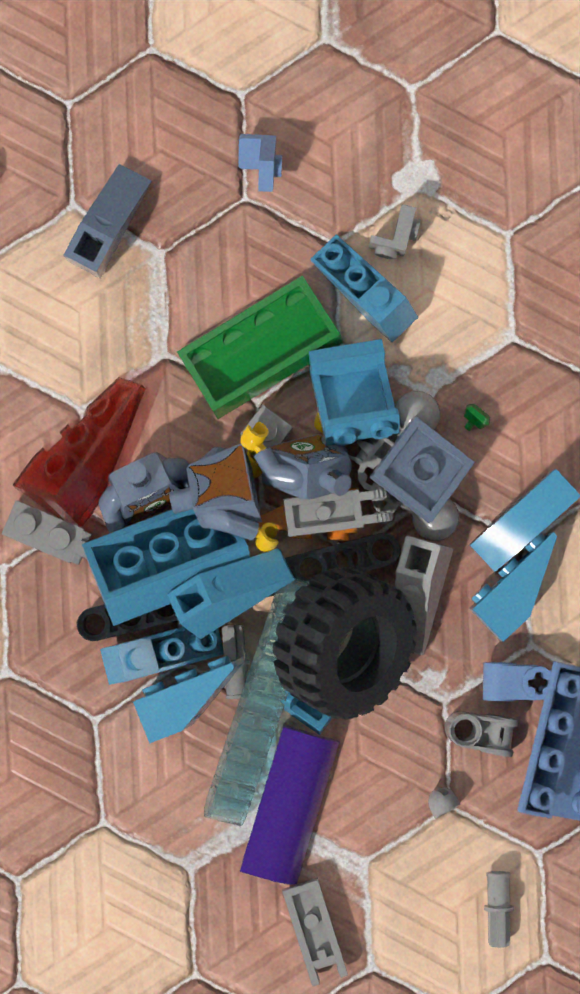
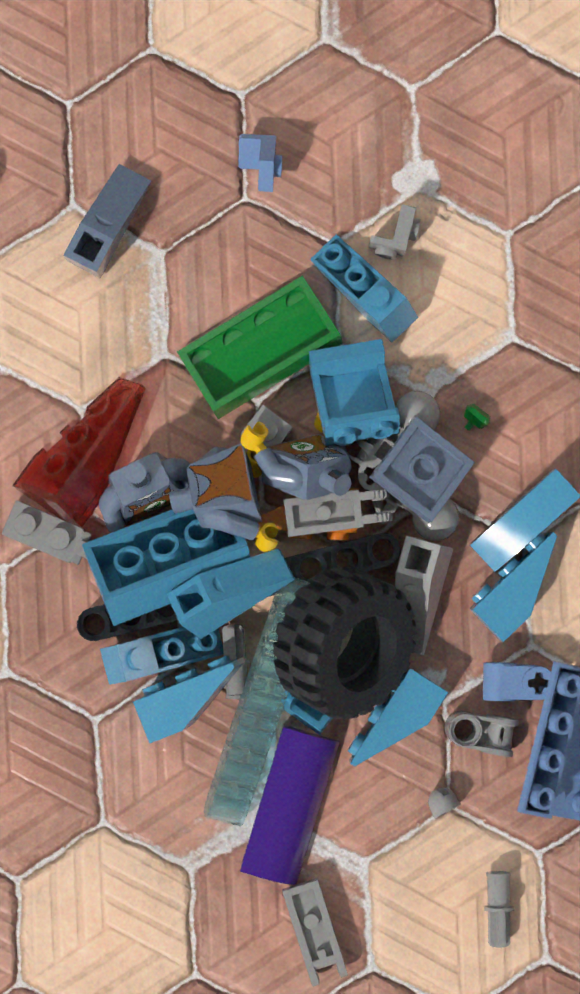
(401, 715): none -> dark azure slope

